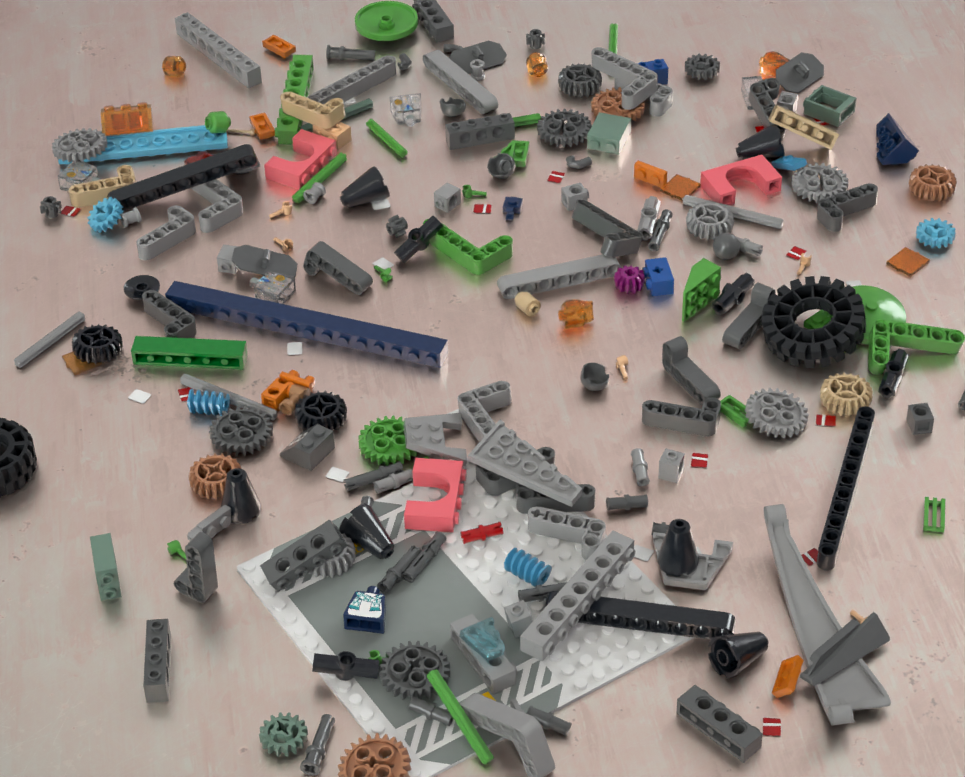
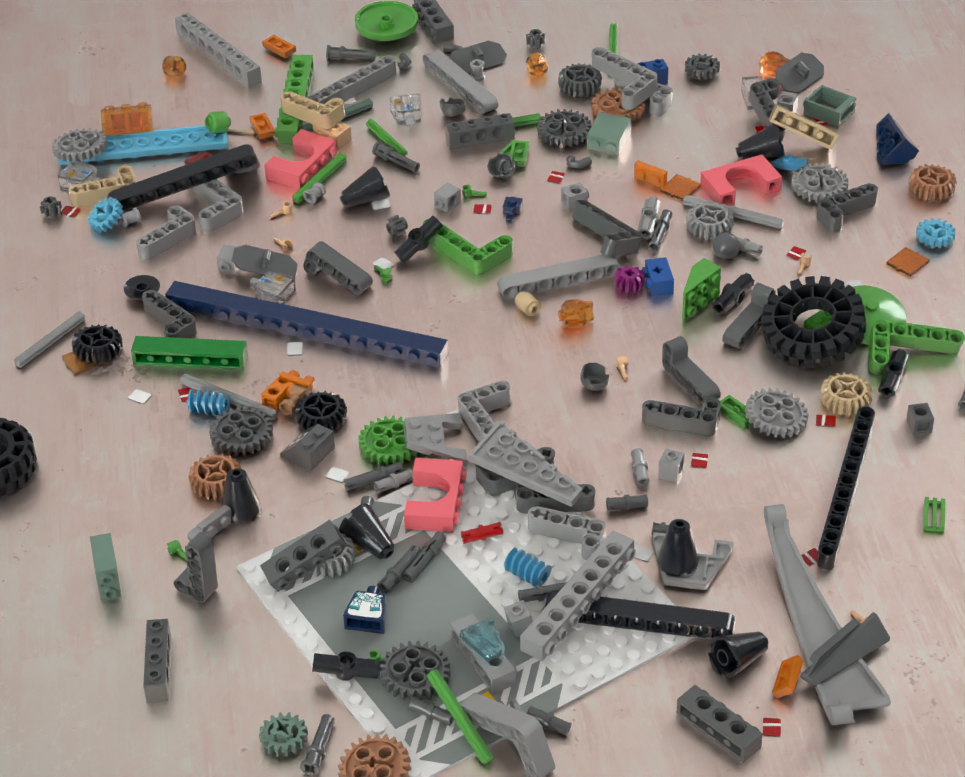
(389, 154): none -> dark grey pin

